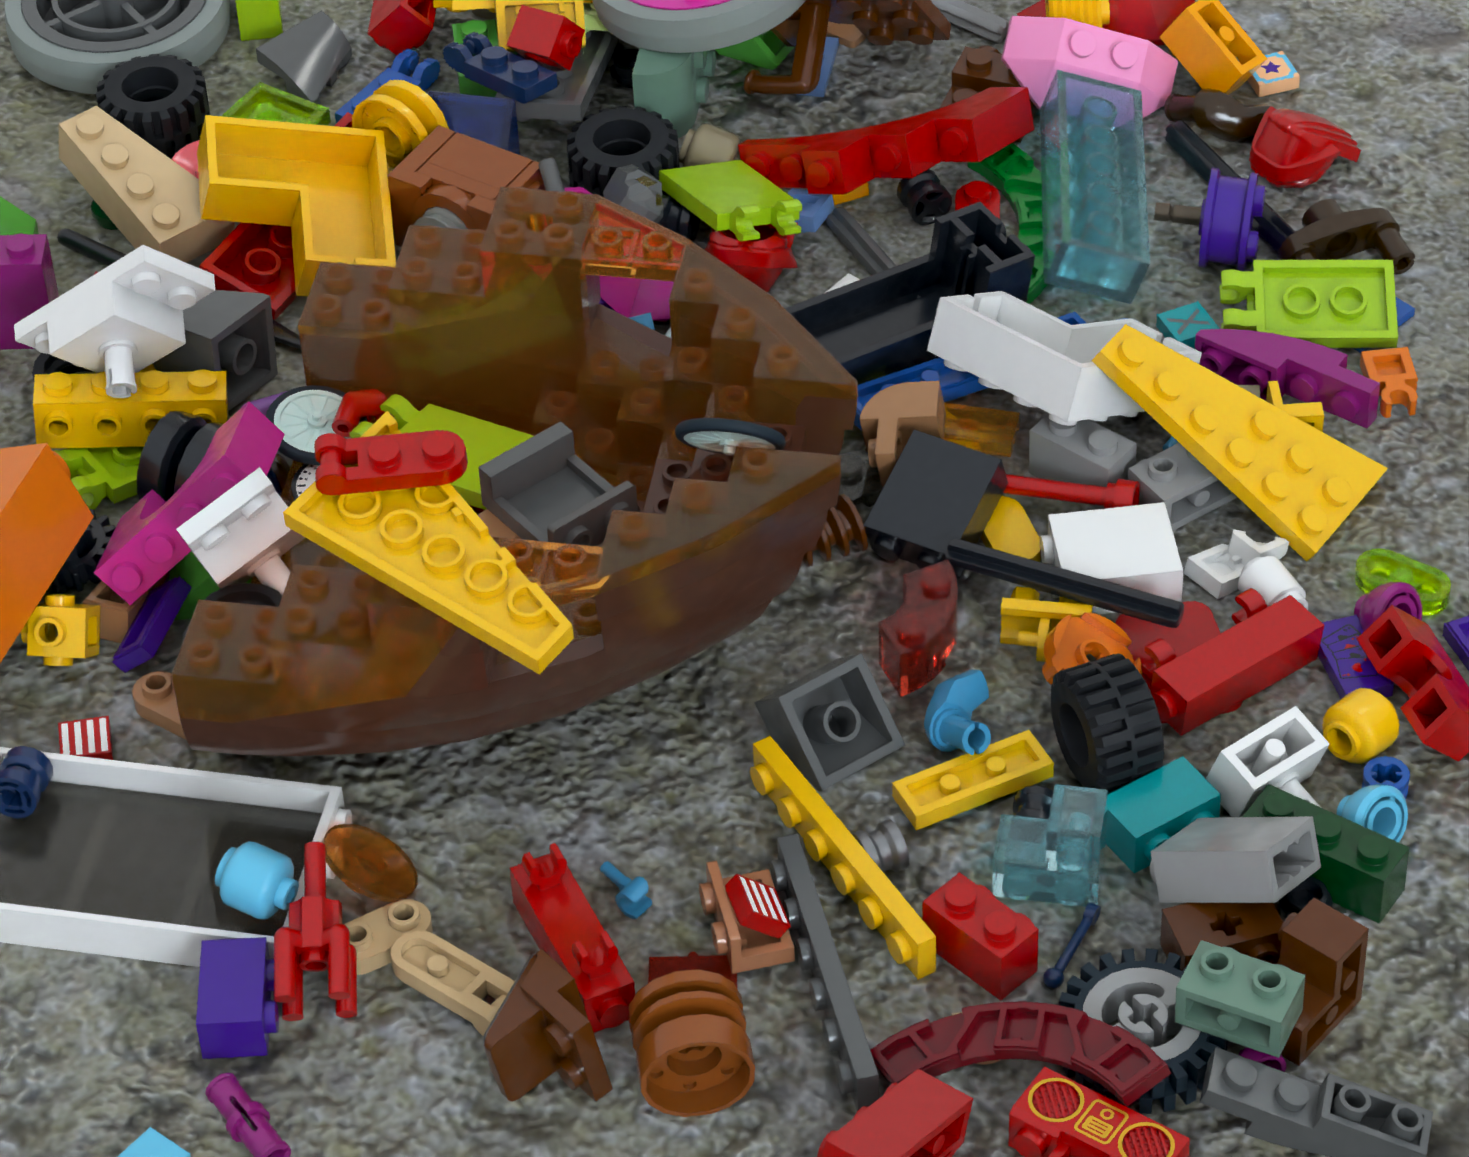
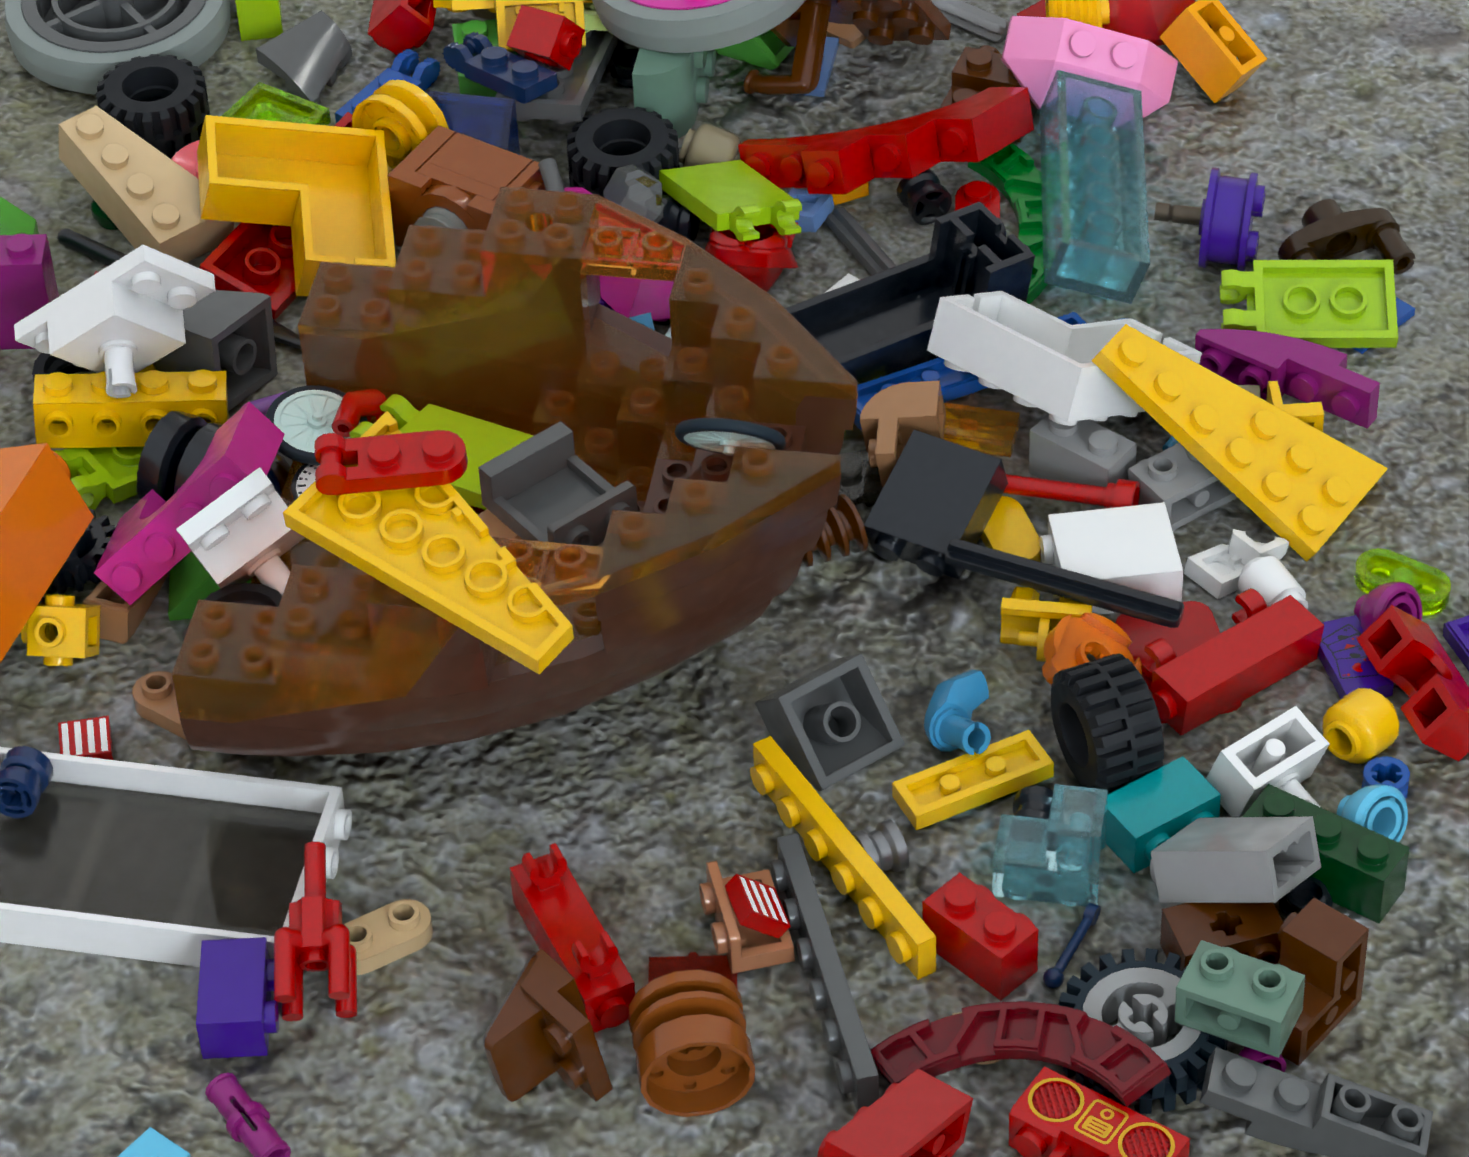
(151, 624): dark purple tile -> none
(256, 880): medium azure head -> none
(370, 863): clear orange dish -> none
(449, 976): tan plate -> none
(632, 893): dark azure hand -> none
(922, 630): clear red brick -> none
(1184, 323): teal tile -> none
(1203, 158): black axle -> none
(1216, 114): dark brown arm -> none
(1274, 76): light nougat tile -> none
(1297, 147): red hair -> none
(1396, 376): orange plate -> none

